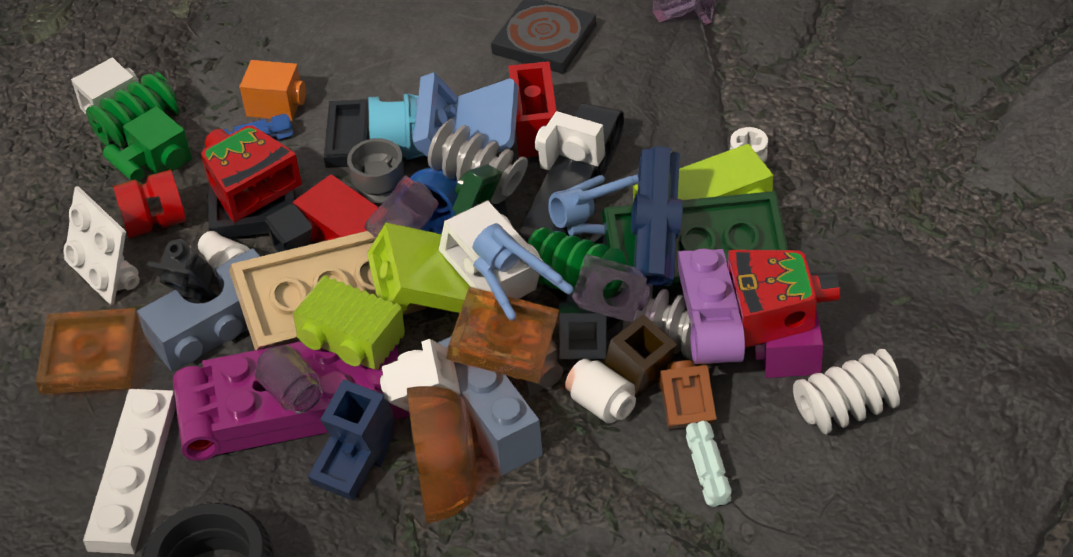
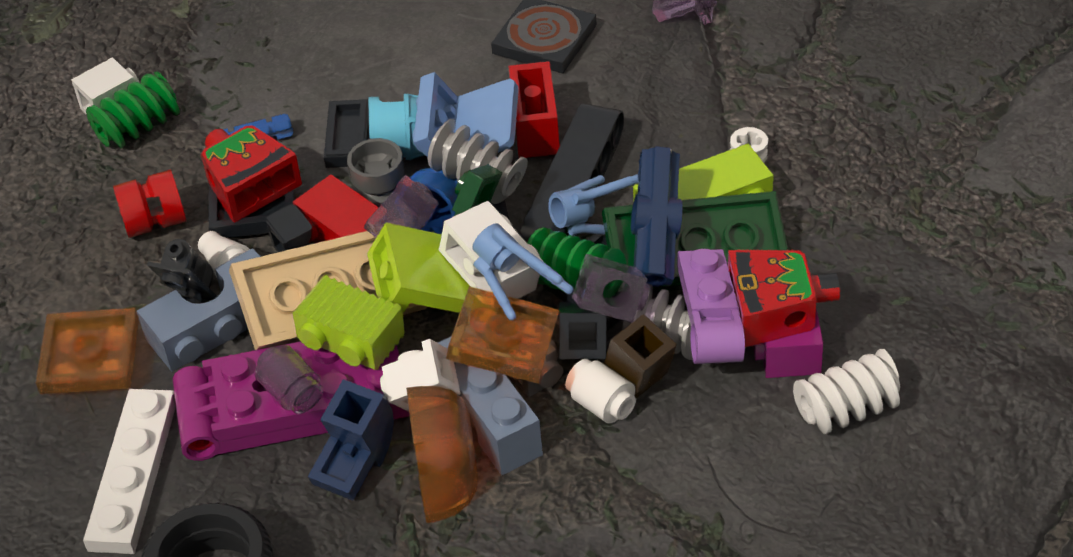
(96, 248): white hinge -> none
(153, 143): green brick -> none
(272, 89): orange brick -> none
(570, 138): white bracket -> none
(686, 394): dark orange bracket -> none
(708, 464): light aqua axle -> none

